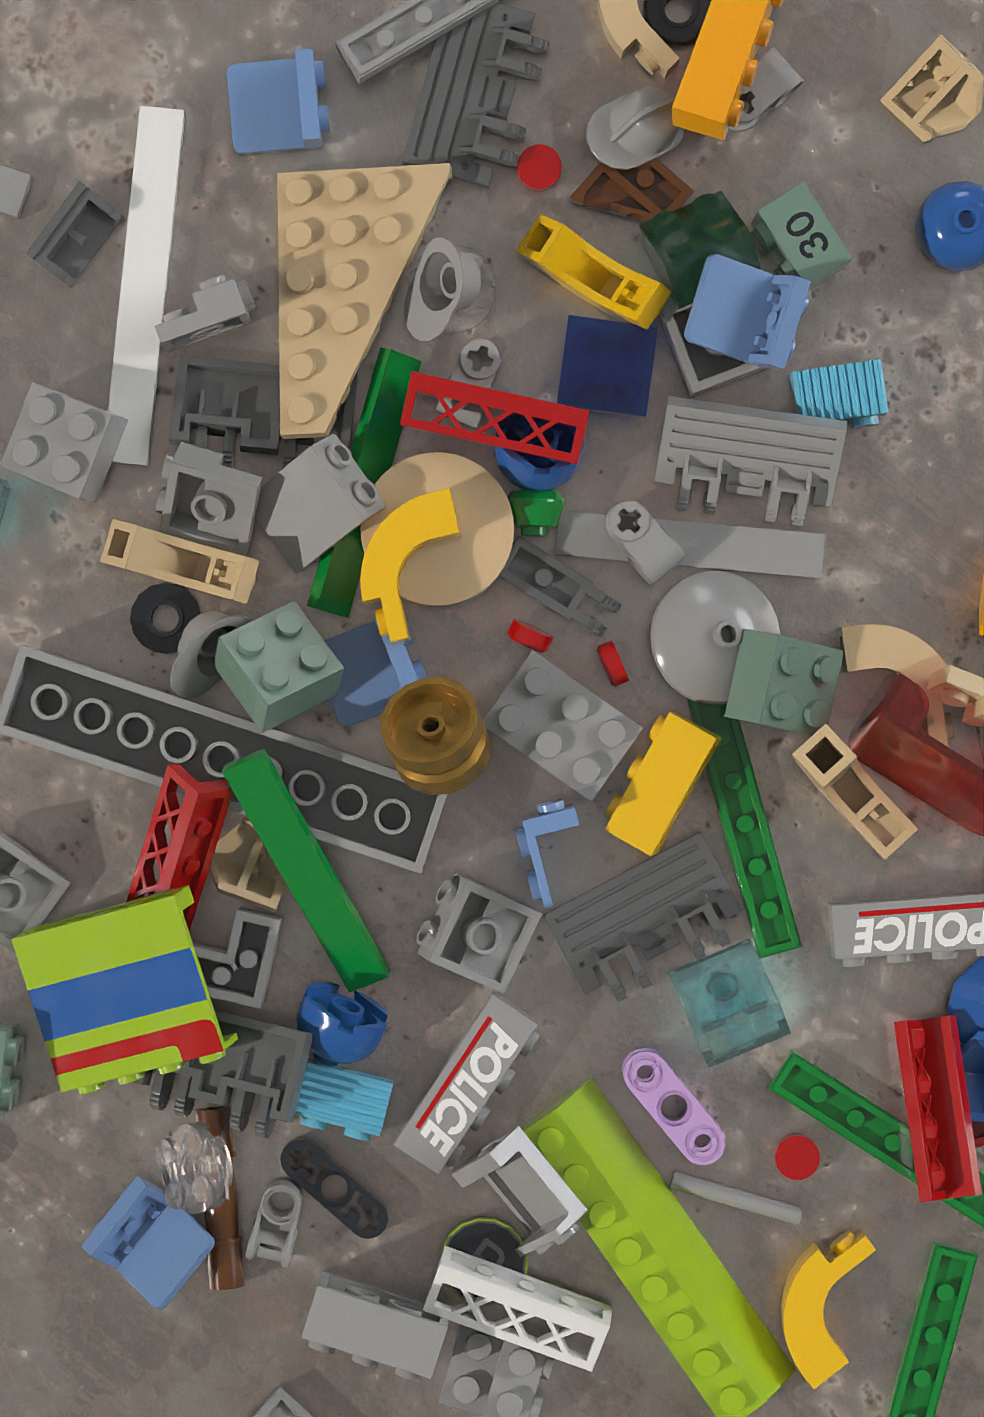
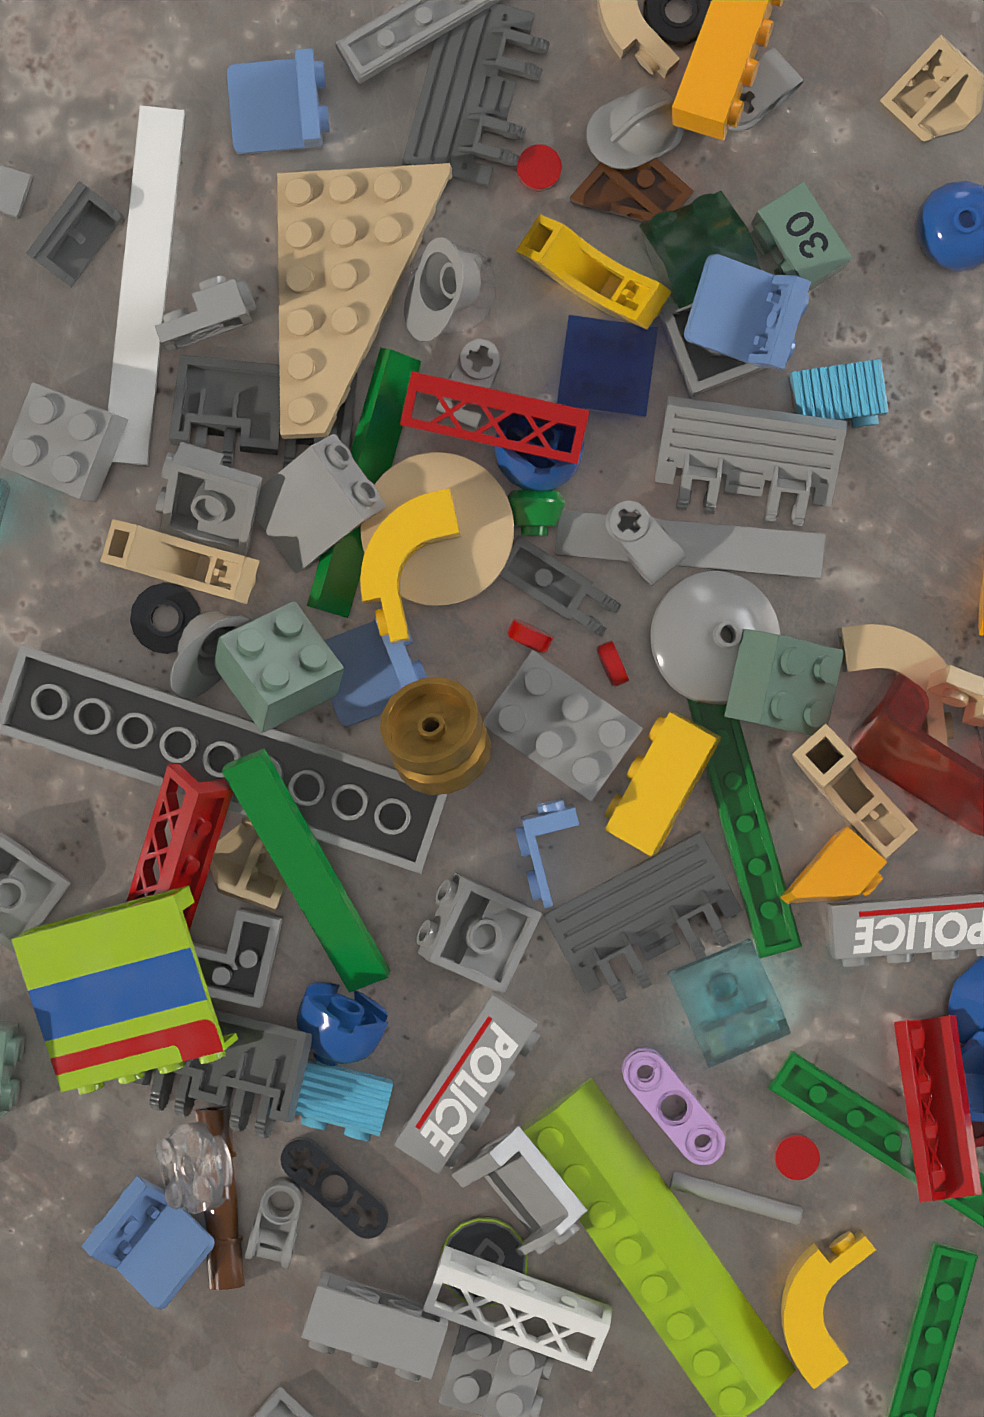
(838, 871): none -> light orange slope

